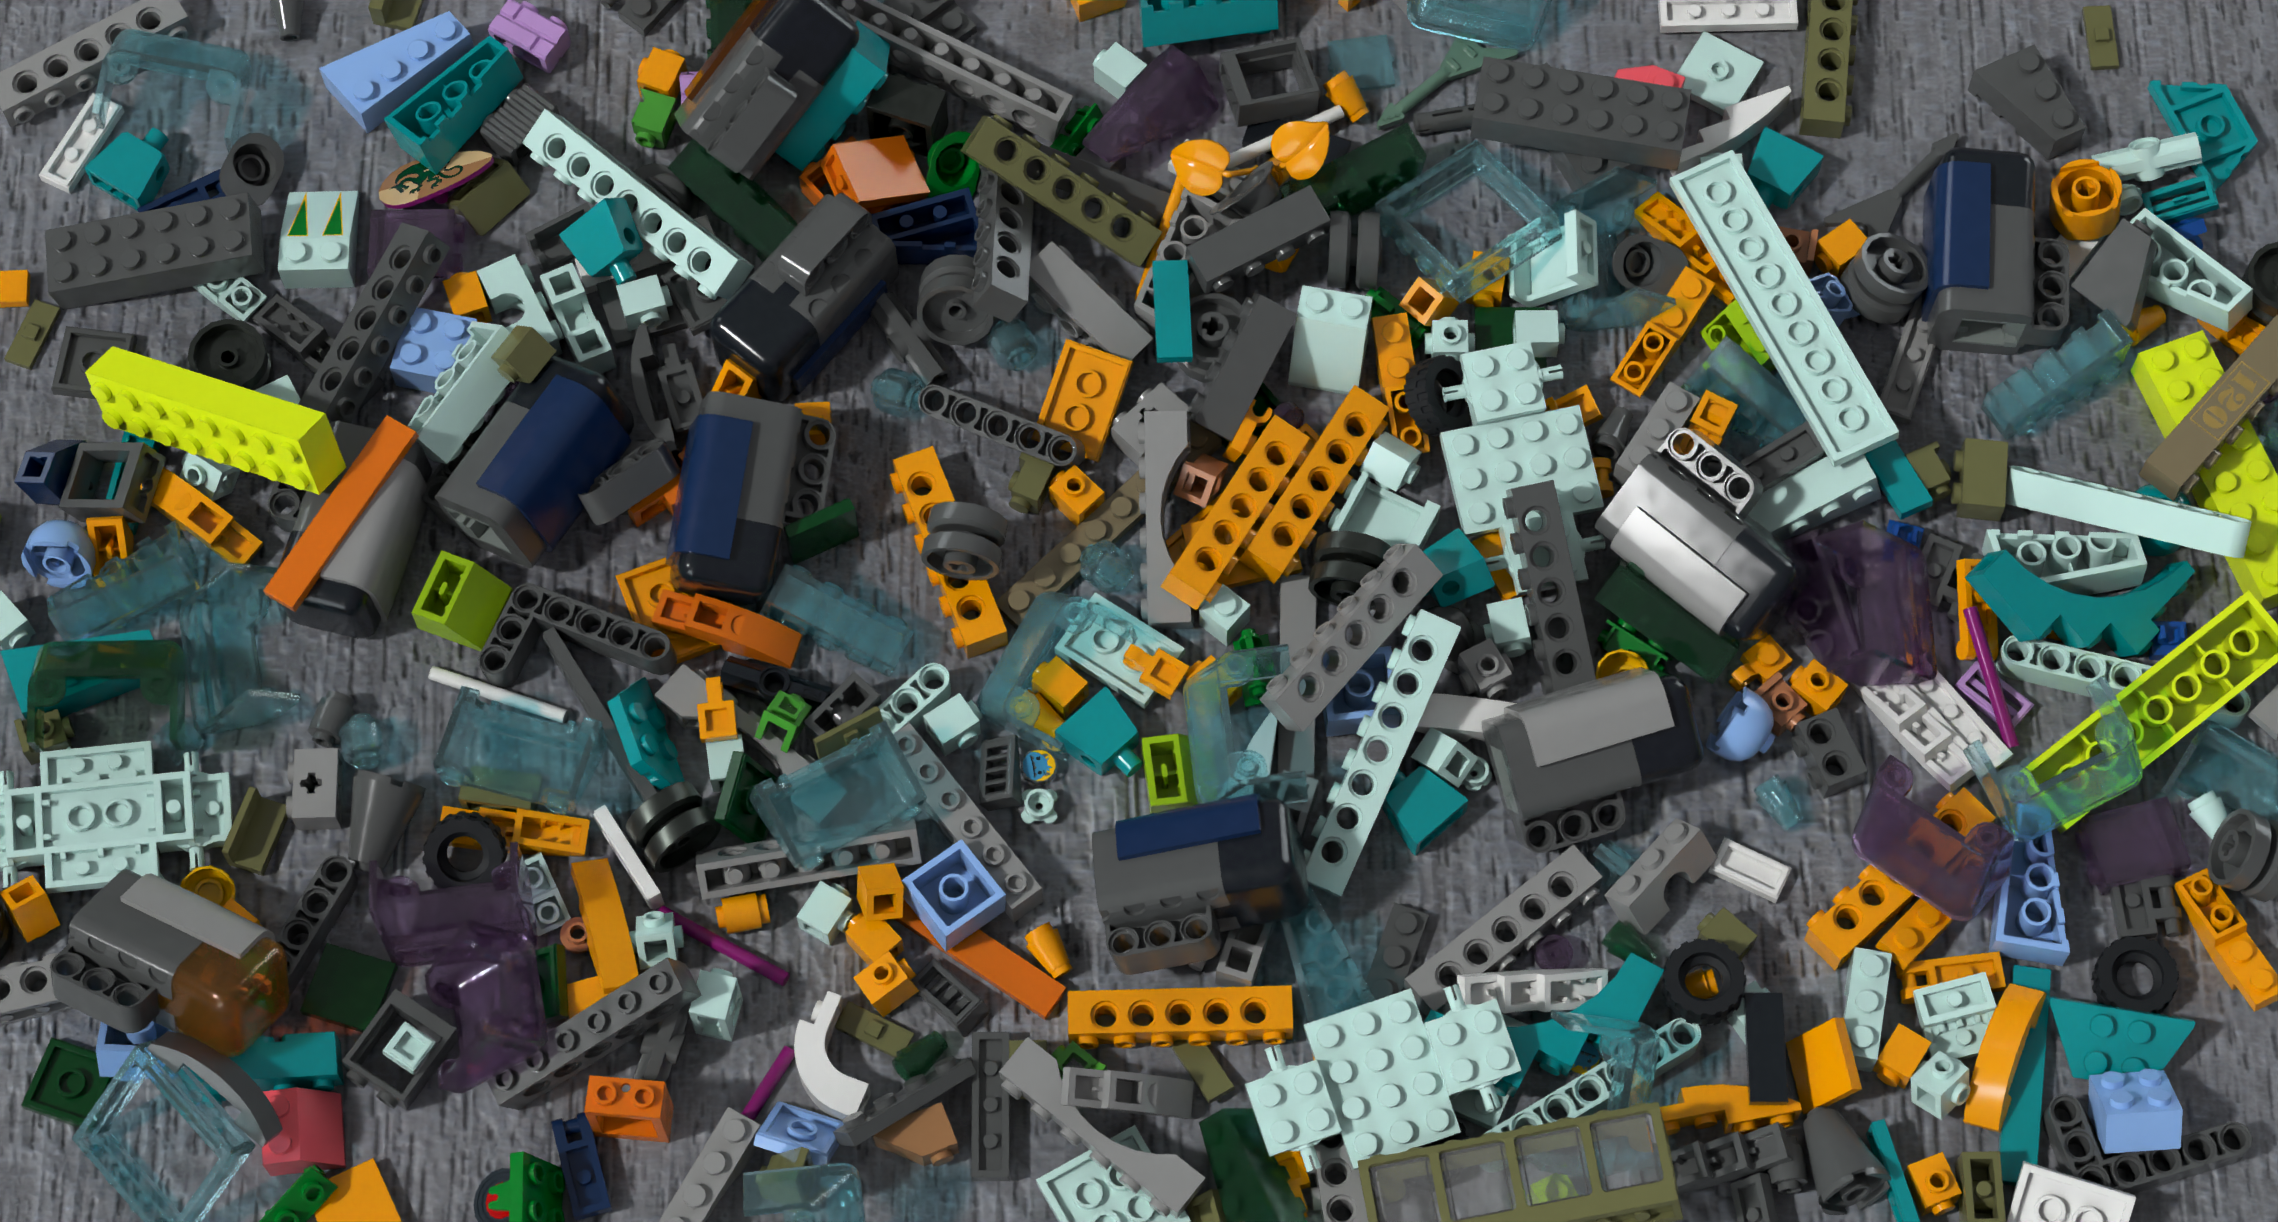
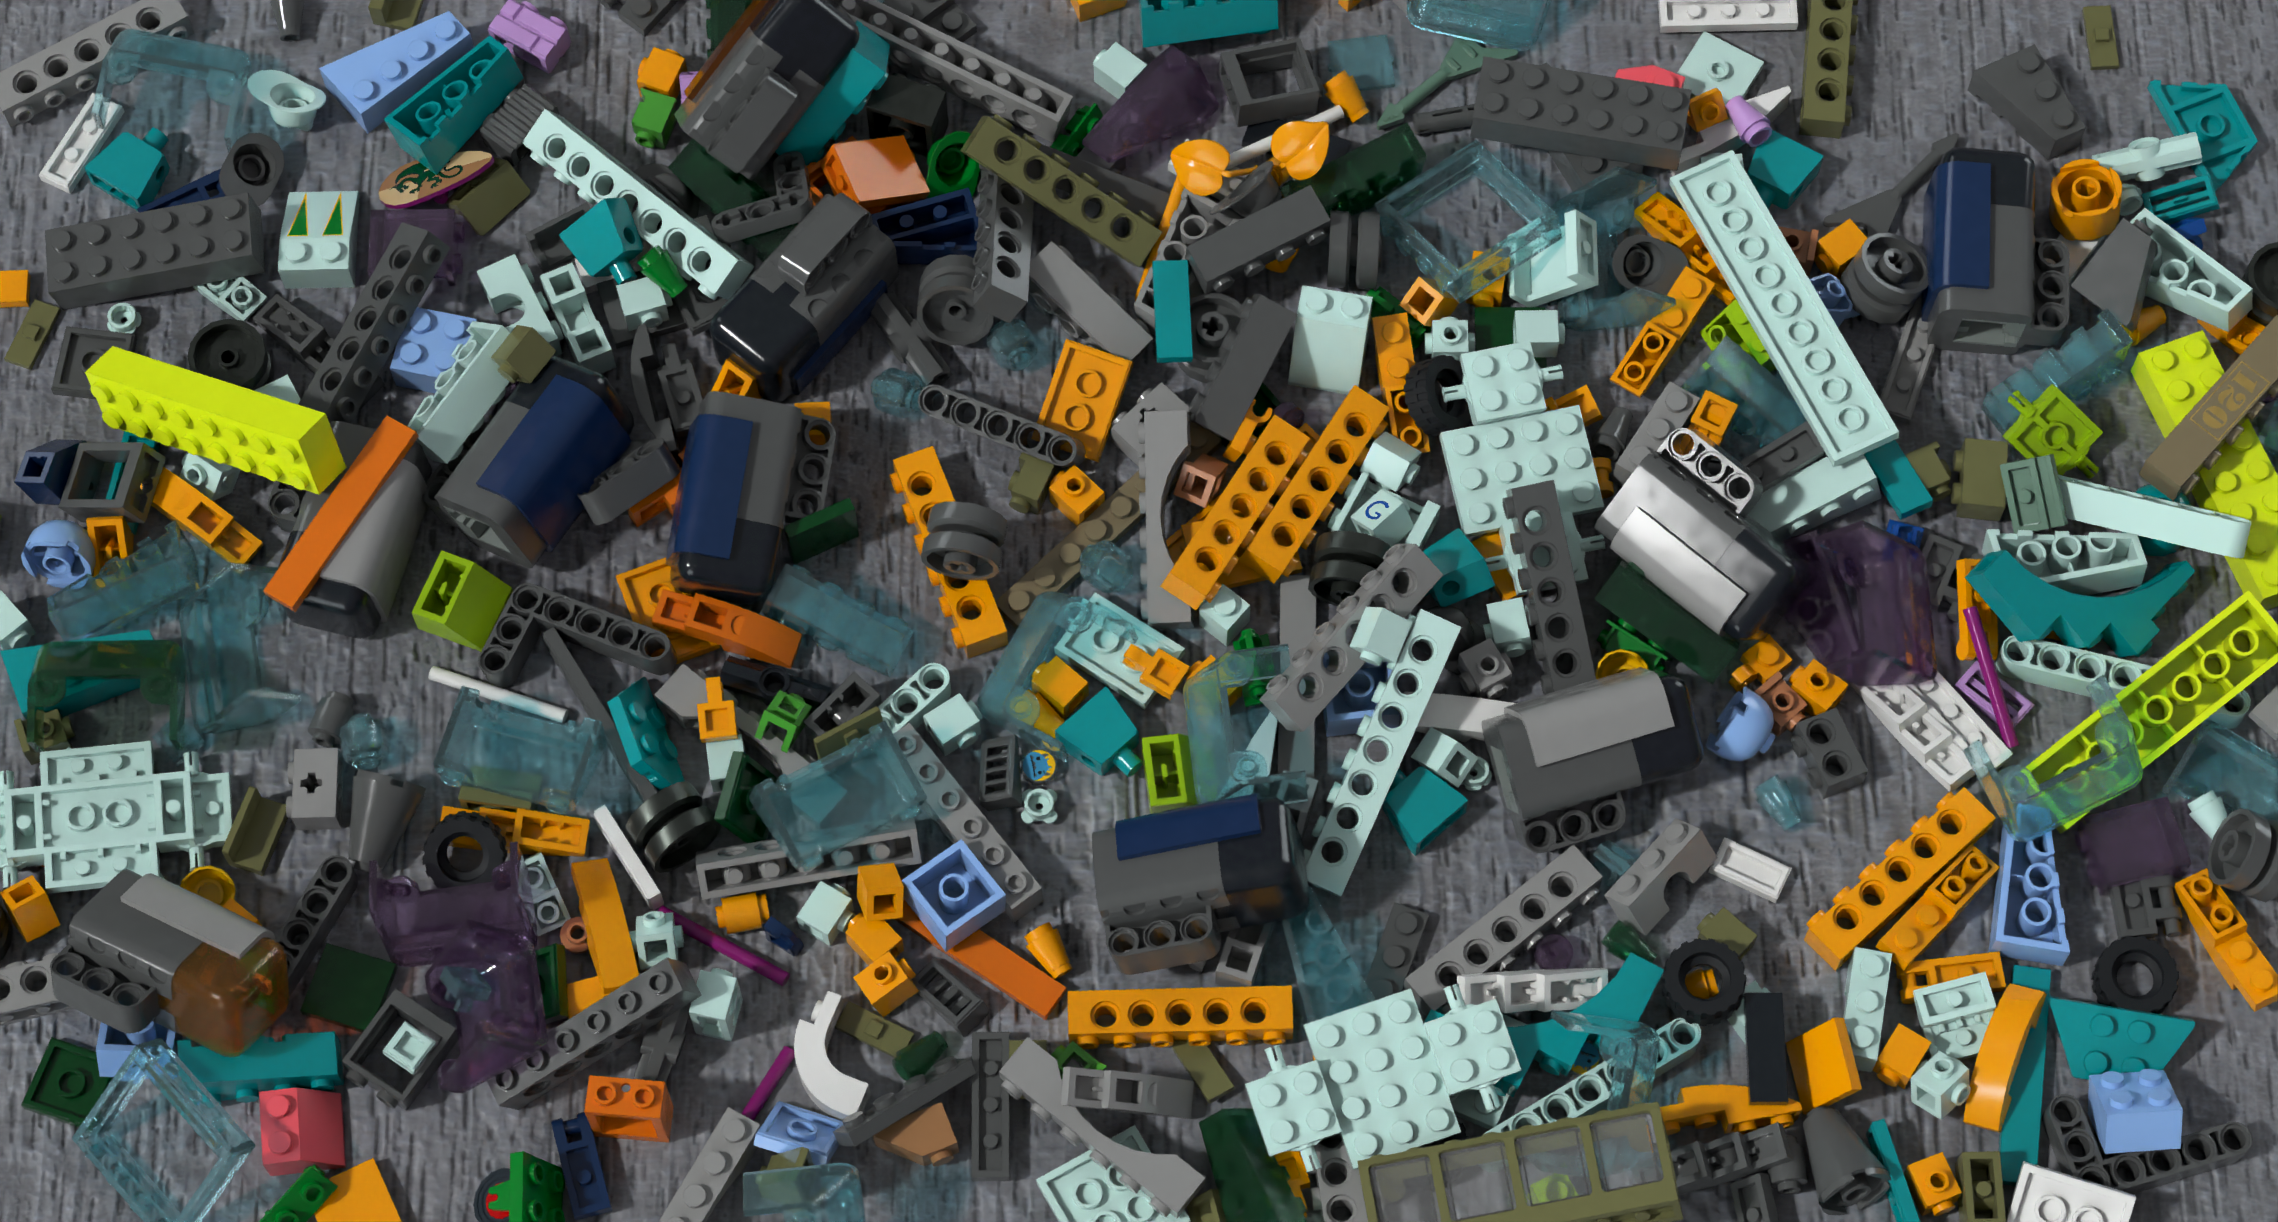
(120, 311): none -> light aqua plate
(226, 1077): dark grey slope -> none
(288, 98): none -> light aqua piece
(464, 987): none -> clear light blue tile
(467, 296): light orange brick -> none
(661, 270): none -> green cone
(781, 210): none -> dark grey beam
(782, 937): none -> dark blue tile
(1380, 635): none -> light aqua brick
(1383, 518): none -> light aqua brick
(1706, 110): none -> light orange bracket
(1748, 121): none -> lavender cone
(1925, 853): clear purple windscreen -> none
(2034, 493): none -> sand green plate
(2053, 427): none -> lime plate
(2167, 639): blue tile -> none

